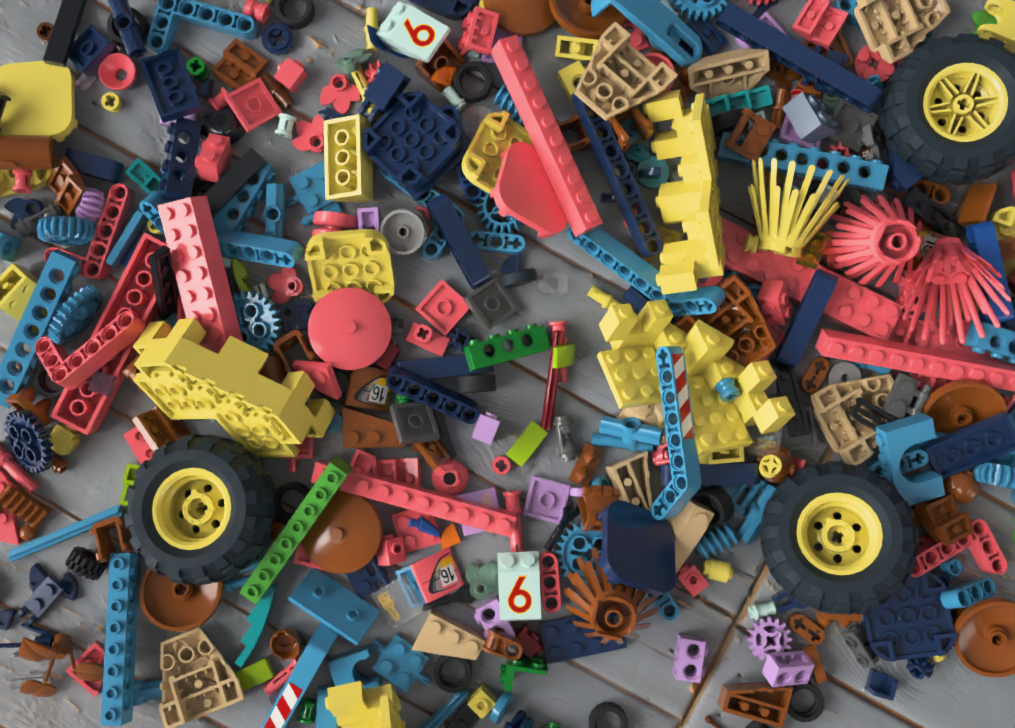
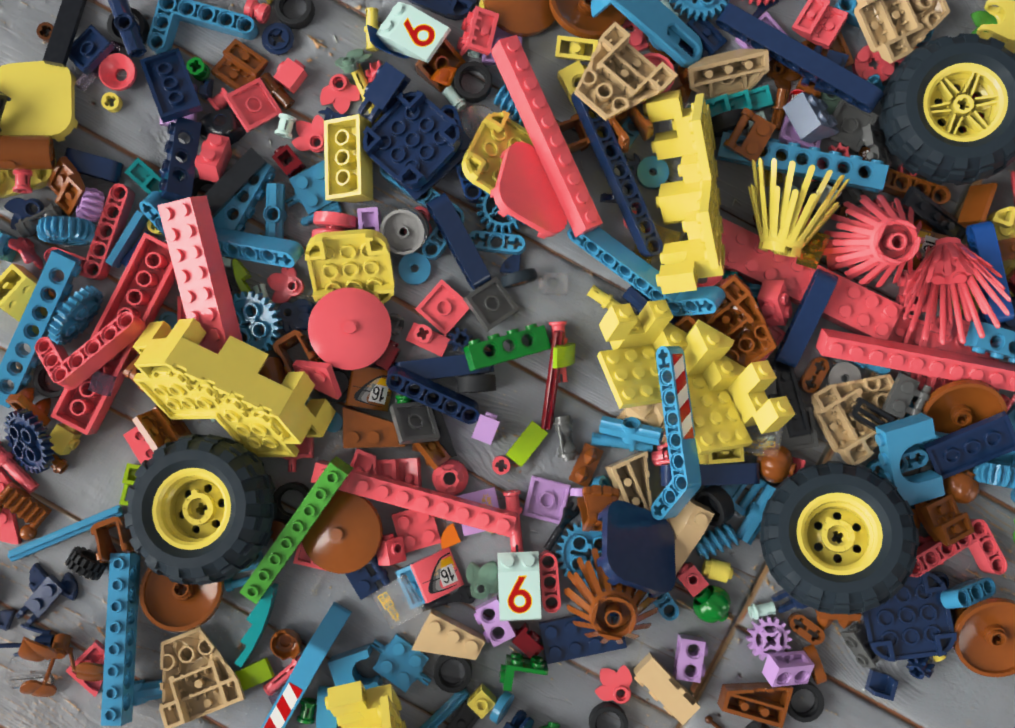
(26, 248): none -> coral plate
(163, 282): black tile -> none
(284, 153): none -> dark red brick
(334, 606): dark azure plate -> none
(406, 264): none -> dark azure piece
(424, 526): blue bar -> none
(501, 644): dark orange piece -> none
(612, 682): none -> coral plate
(638, 153): dark azure plant -> none
(654, 173): dark blue tile -> none
(666, 689): none -> tan wedge
(712, 604): none -> green plant
(727, 389): dark azure wheel -> none
(751, 243): light yellow bush -> none
(771, 462): light yellow wheel -> none
(900, 173): dark blue slope -> none
(956, 567): dark azure plate -> none

